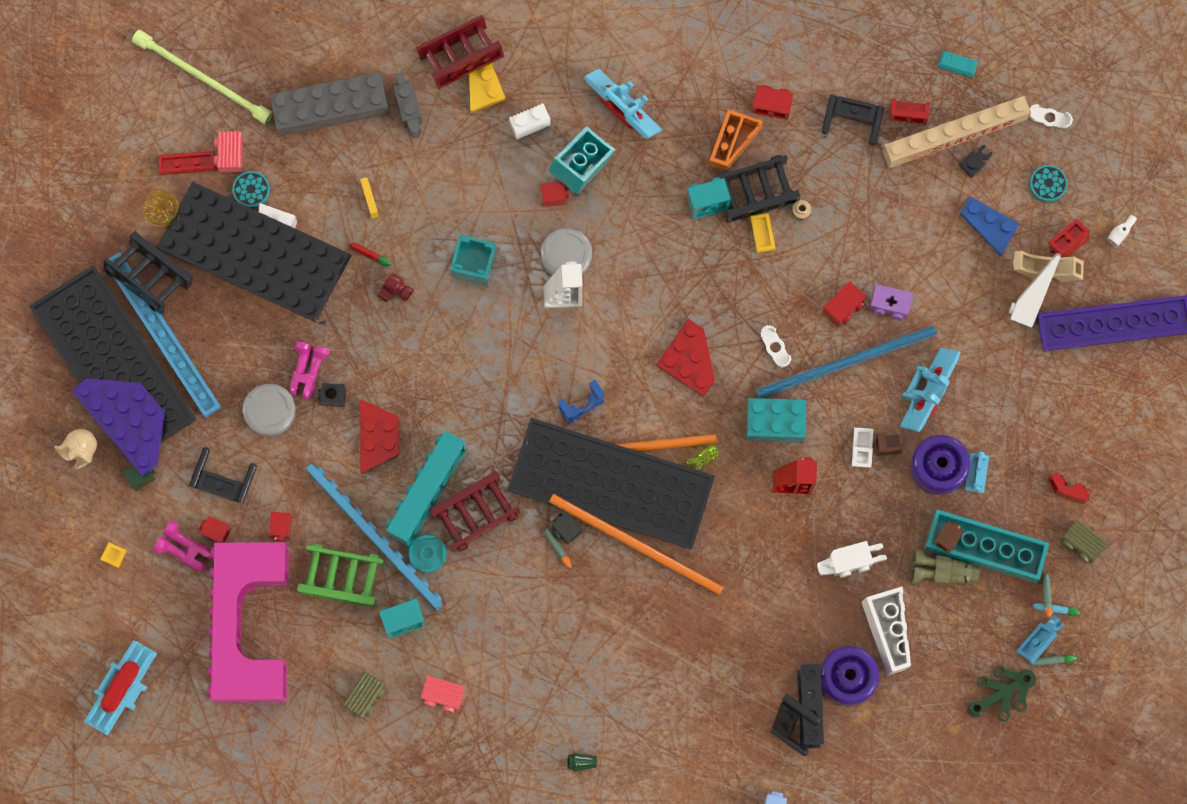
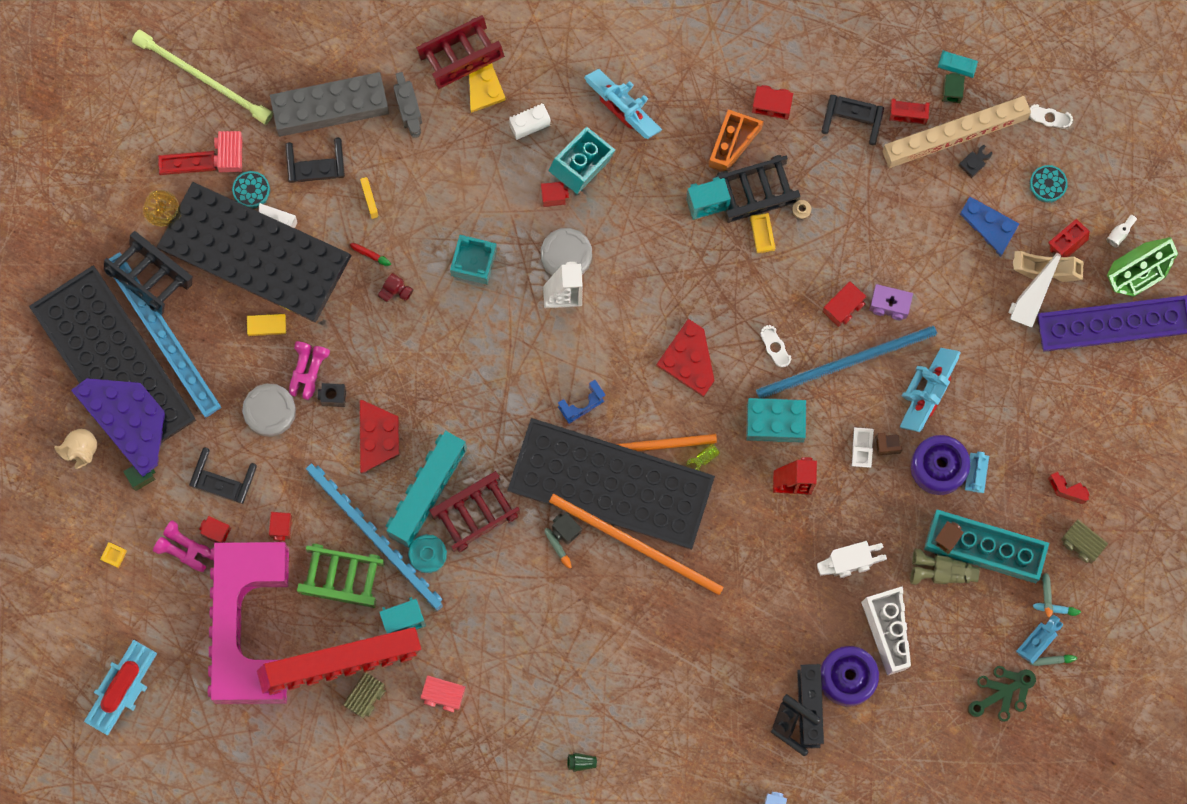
(266, 325): none -> yellow tile
(315, 169): none -> black plate
(338, 660): none -> red brick
(953, 88): none -> dark green brick
(1142, 267): none -> bright green wedge

